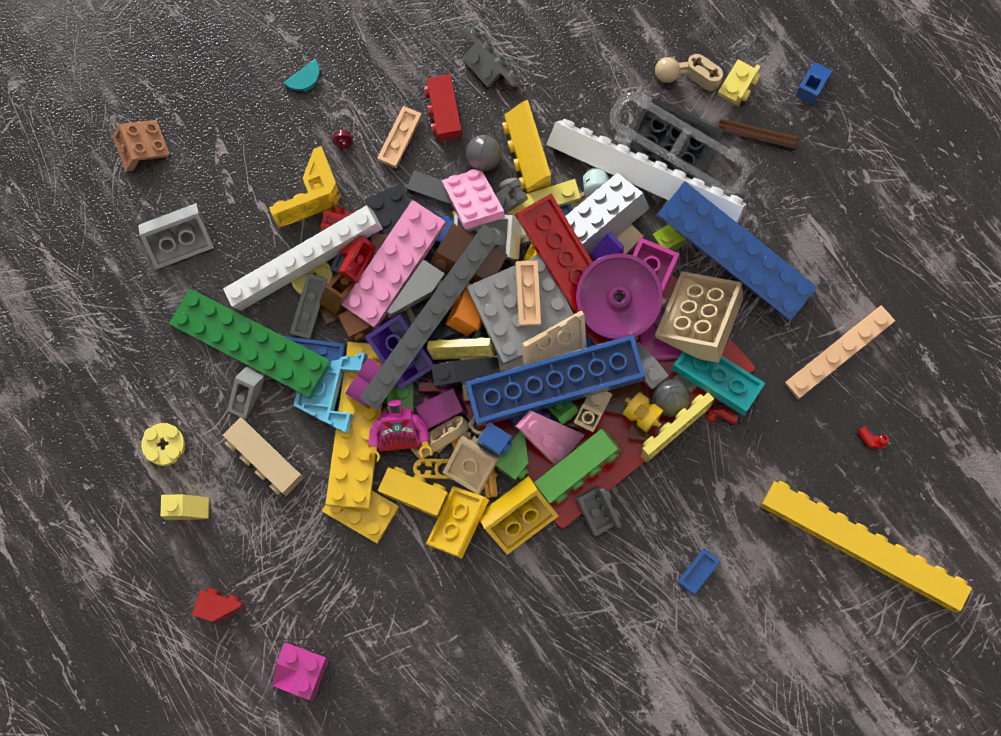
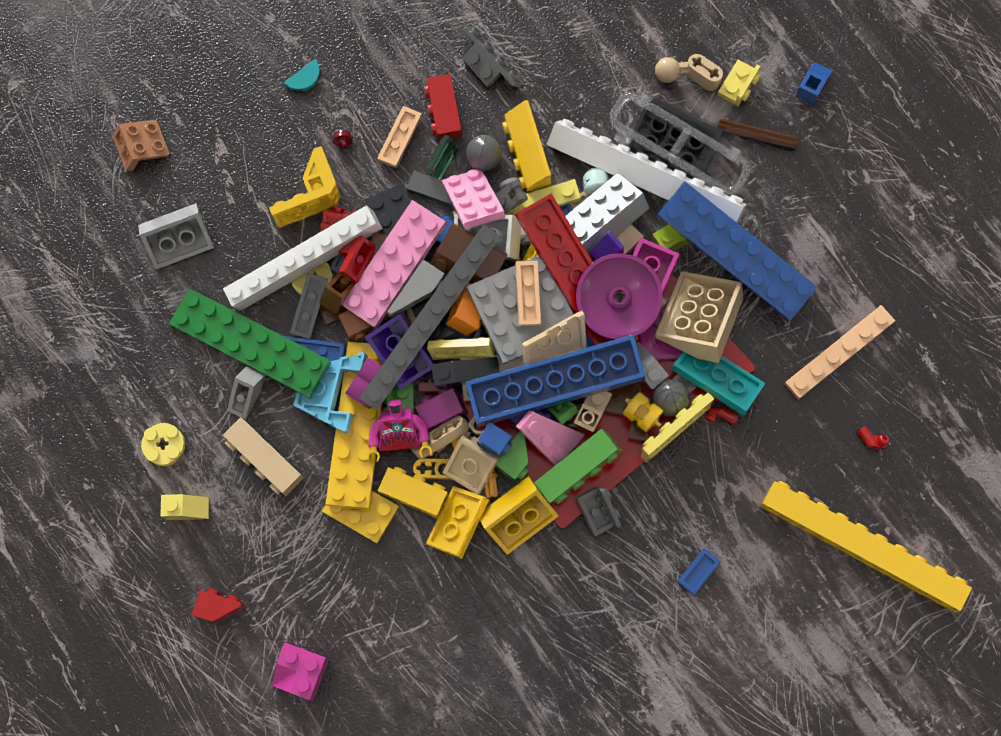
(441, 157): none -> clear green tile

